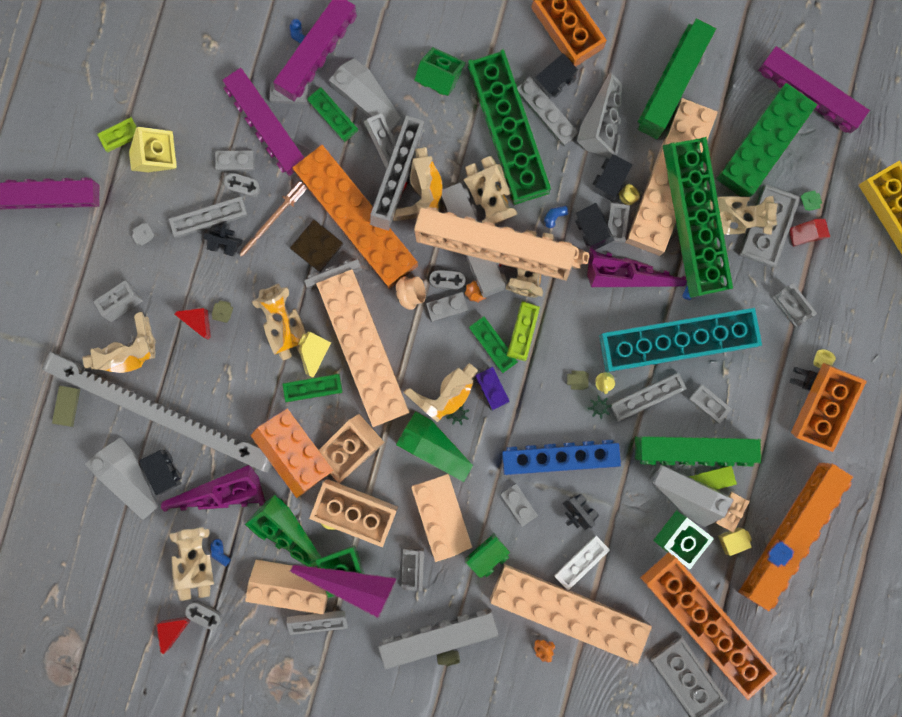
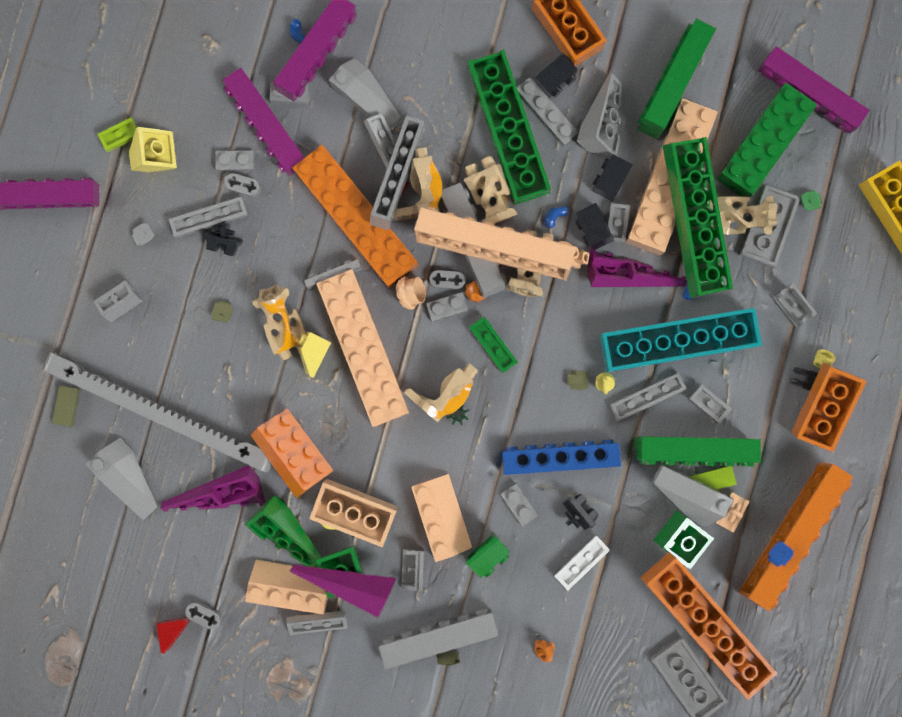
(121, 358): tan hips -> none
(161, 472): black brick -> none
(192, 576): tan hips -> none
(196, 319): red slope -> none
(217, 552): blue arm -> none
(292, 196): nougat piece -> none
(312, 388): green plate -> none
(316, 246): dark brown plate -> none
(332, 114): green plate -> none
(350, 447): light nougat slope -> none
(430, 444): green wedge -> none
(439, 71): green slope -> none
(492, 388): dark purple brick -> none
(523, 331): lime tile -> none
(570, 613): light nougat brick -> none
(603, 402): clear green gear -> none
(629, 194): light yellow tile -> none
(735, 542): light yellow brick -> none
(809, 232): red slope -> none

